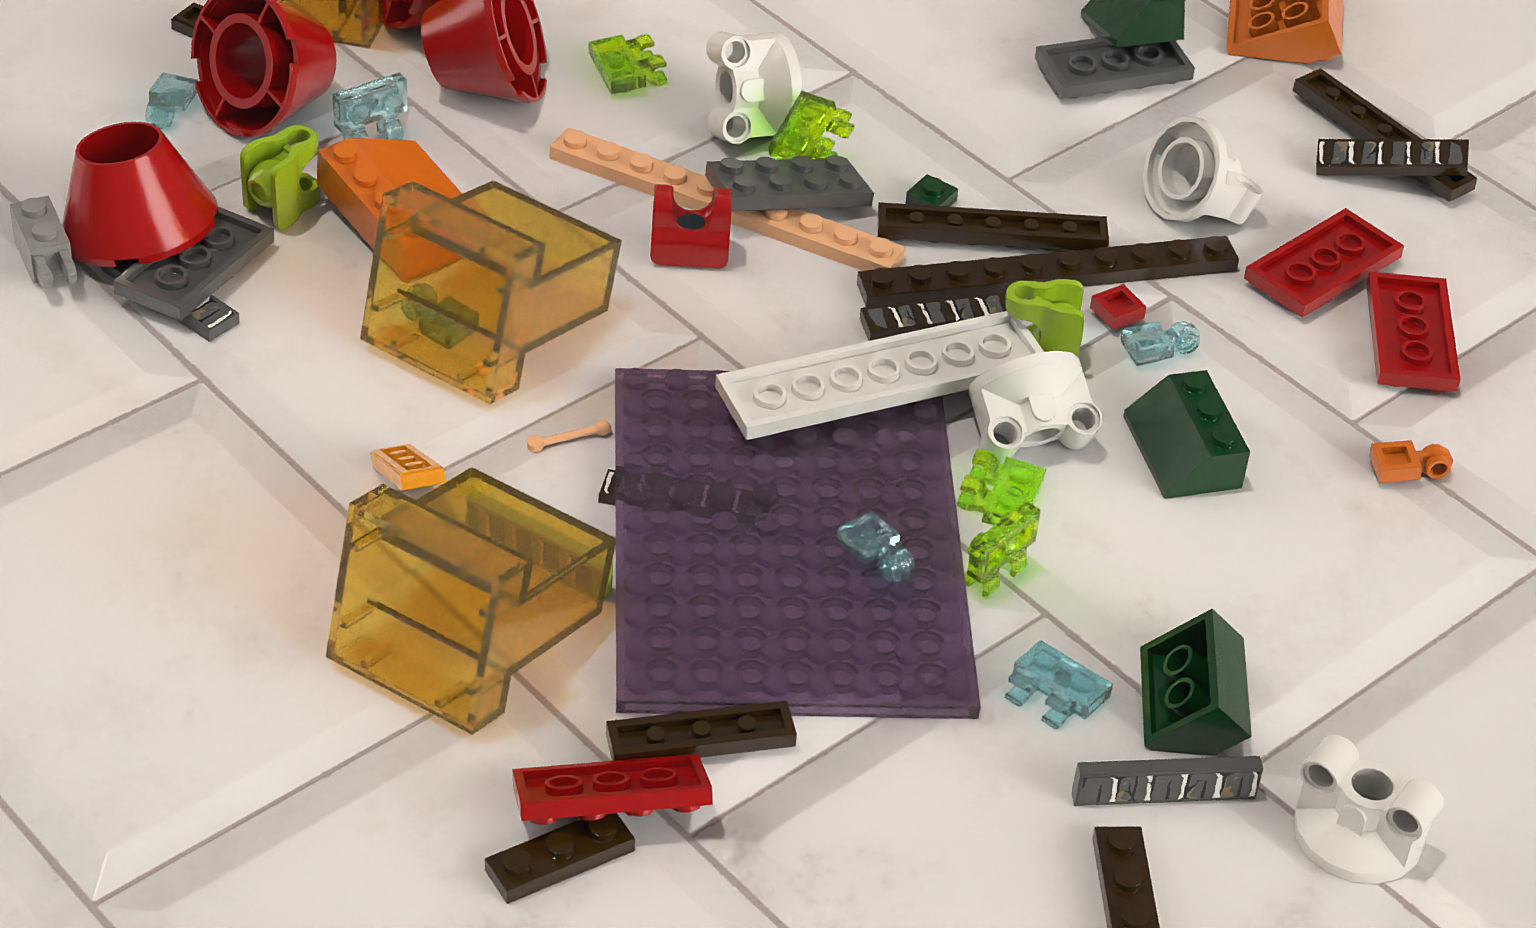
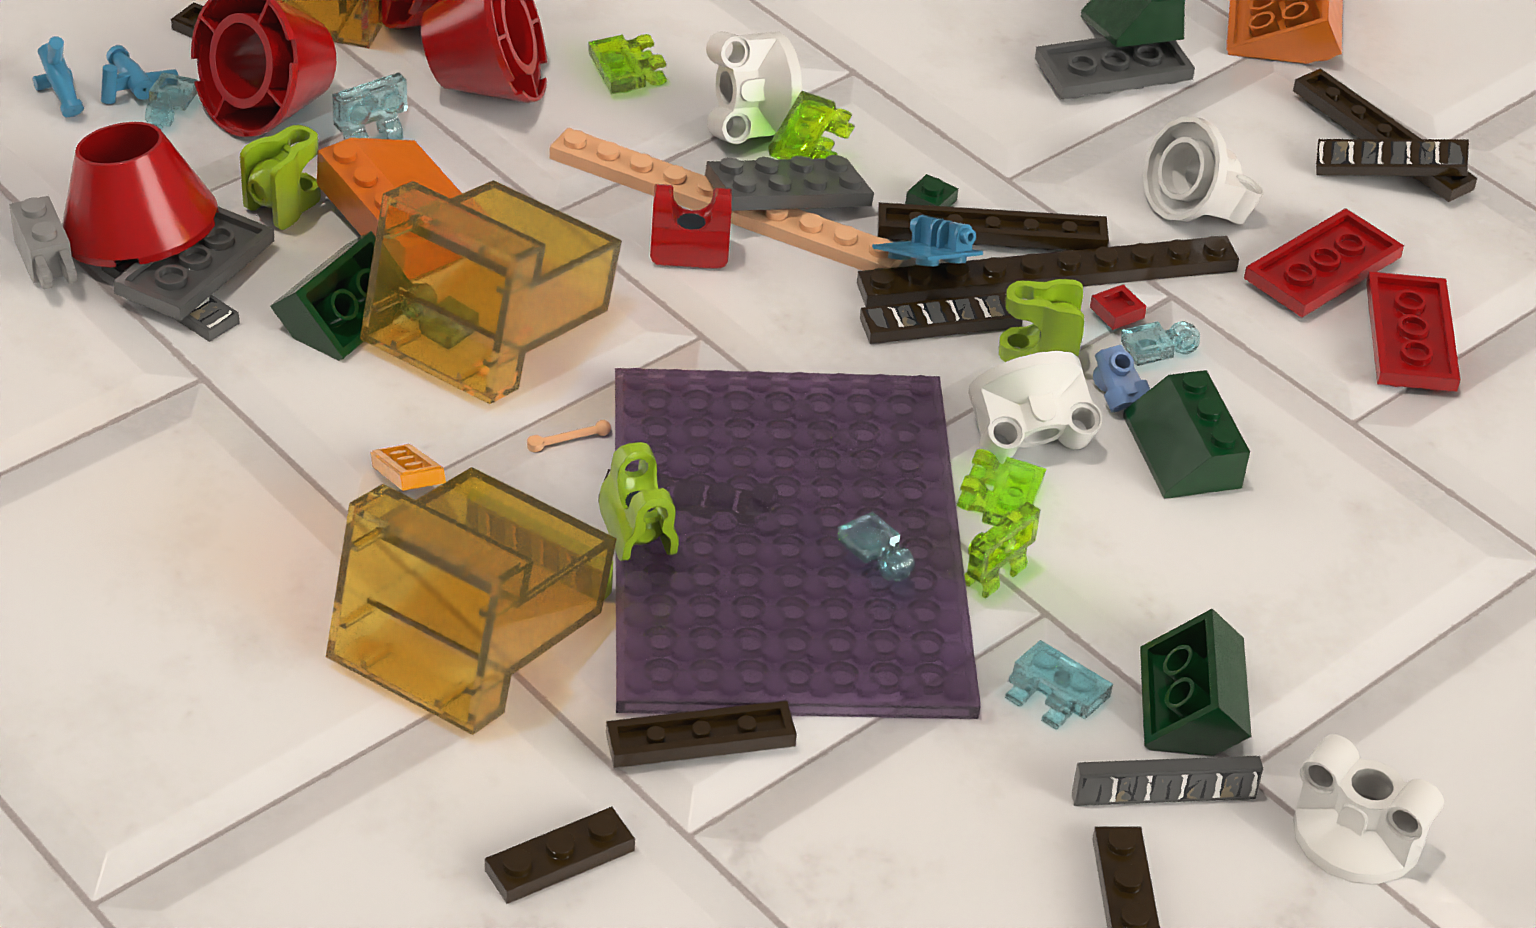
(58, 77): none -> dark azure piece
(129, 77): none -> dark azure piece
(330, 301): none -> dark green slope
(611, 787): red plate -> none
(634, 505): none -> lime piece
(871, 374): white plate -> none
(933, 241): none -> dark azure hinge
(1118, 378): none -> medium blue plate
(1401, 462): orange plate -> none

